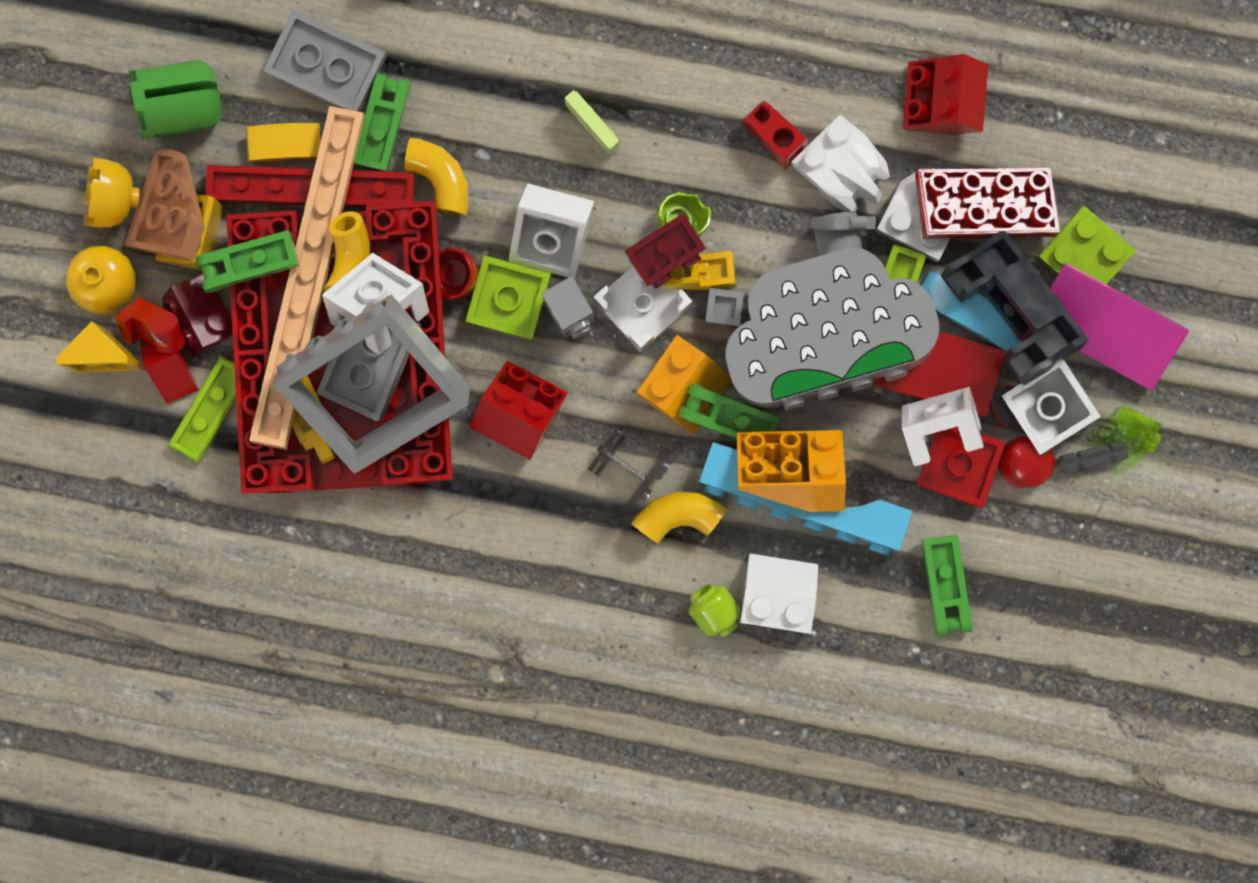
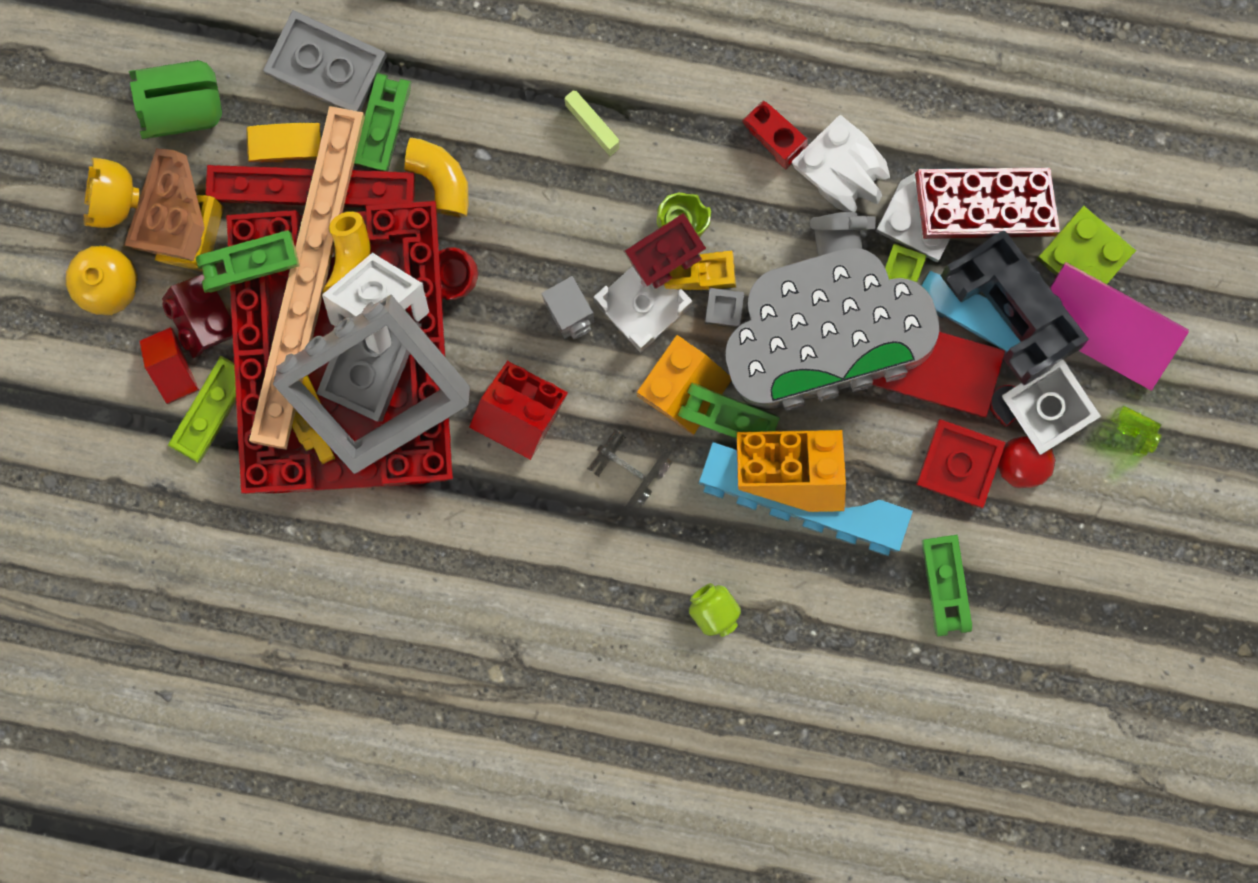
(98, 351): yellow slope -> none
(152, 325): red leg -> none
(508, 298): lime plate -> none
(550, 231): white slope -> none
(679, 510): yellow cylinder -> none
(779, 593): white slope -> none
(940, 414): white panel -> none
(946, 95): red slope -> none
(1093, 457): dark grey axle -> none

